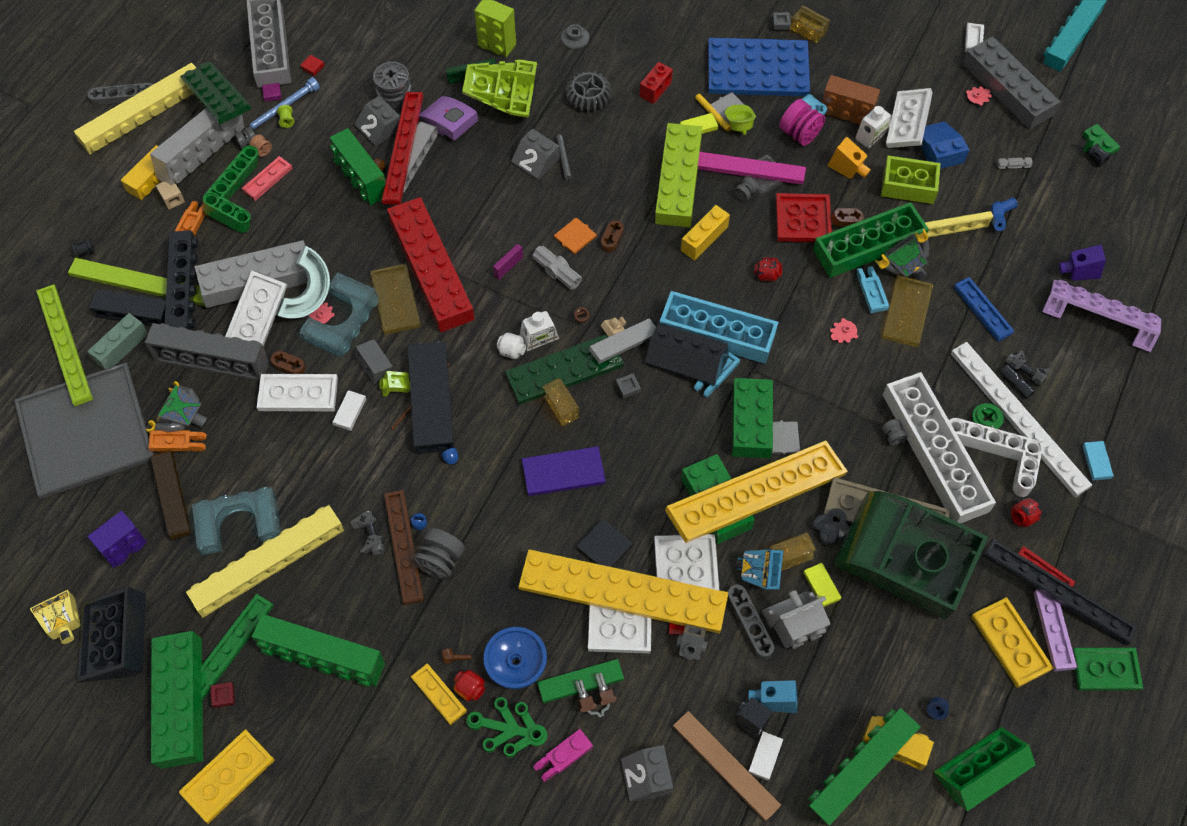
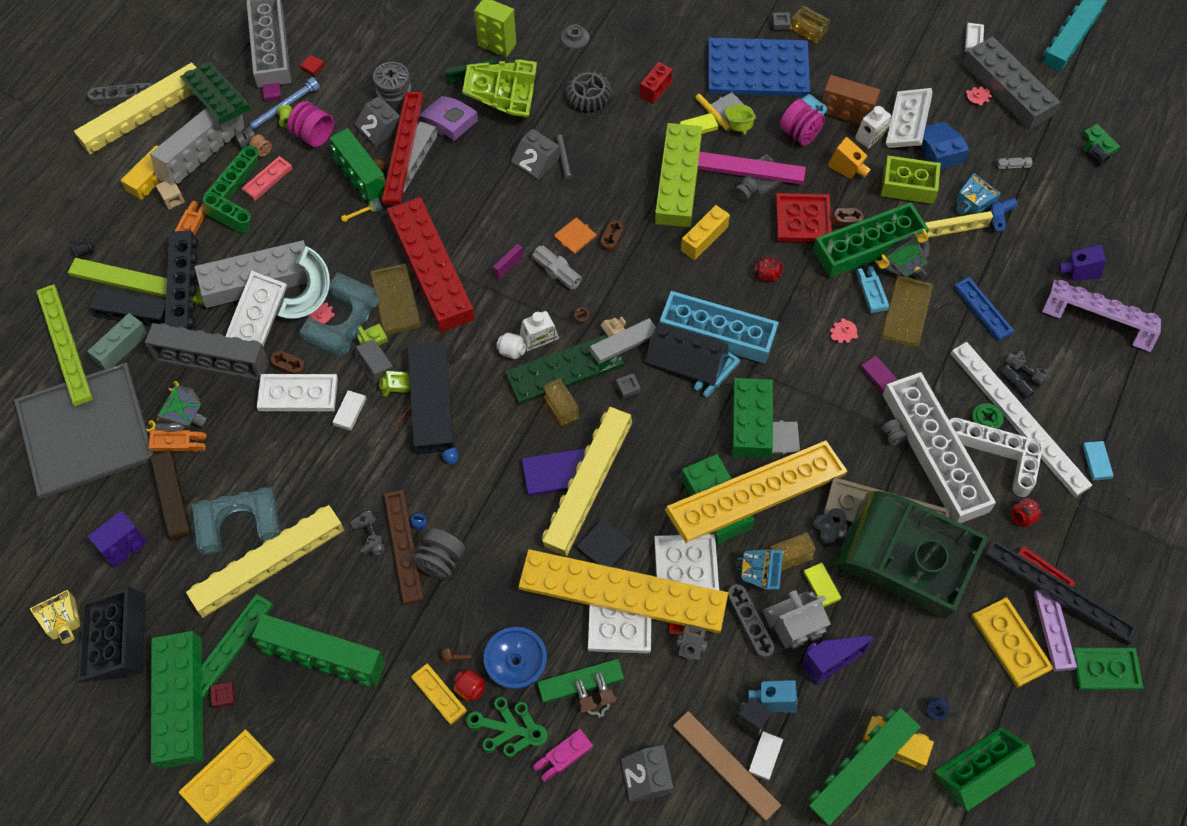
(310, 124): none -> dark pink wheel
(371, 333): none -> lime bracket
(374, 205): none -> hinge
(587, 482): none -> light yellow brick
(832, 655): none -> dark purple slope
(878, 373): none -> magenta tile
(976, 196): none -> dark azure torso

